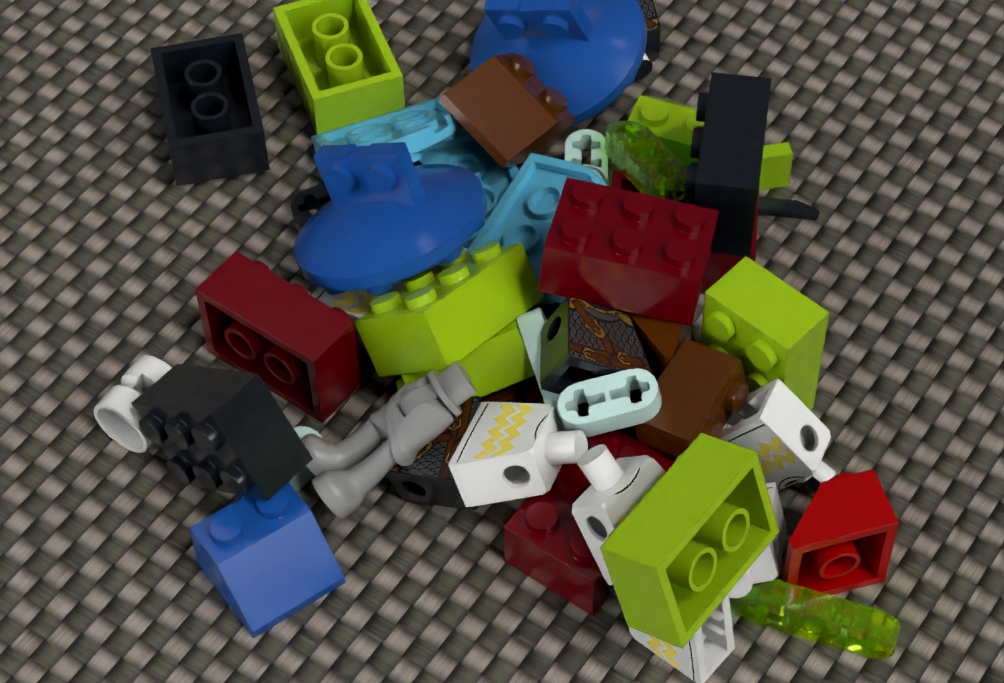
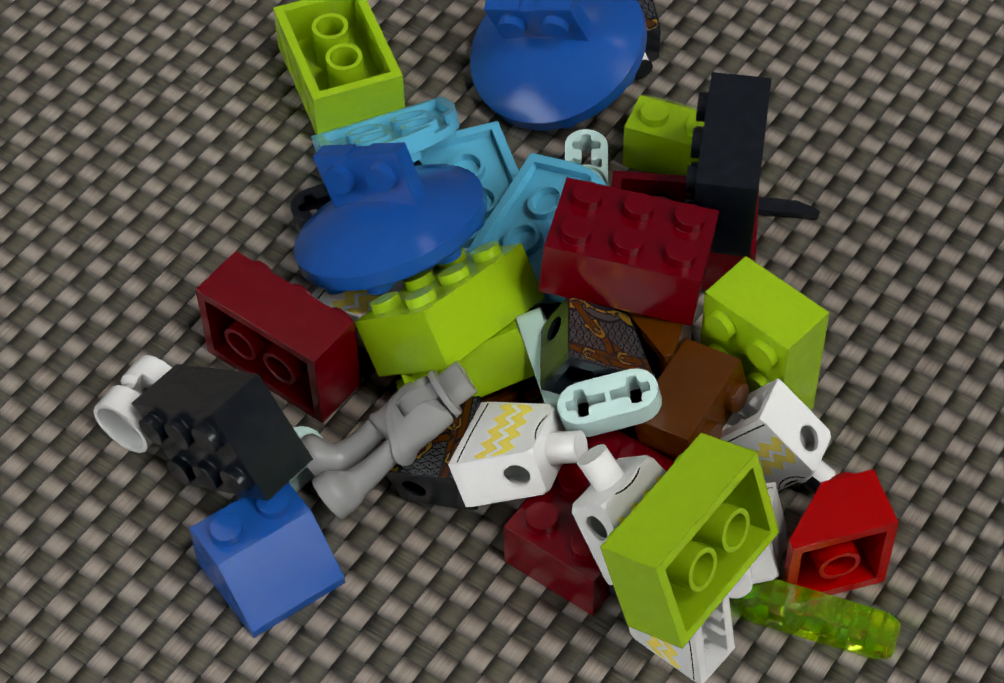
(210, 109): black brick -> none
(509, 109): reddish brown slope -> none
(645, 160): clear neon green beam -> none
(776, 166): lime tile -> none

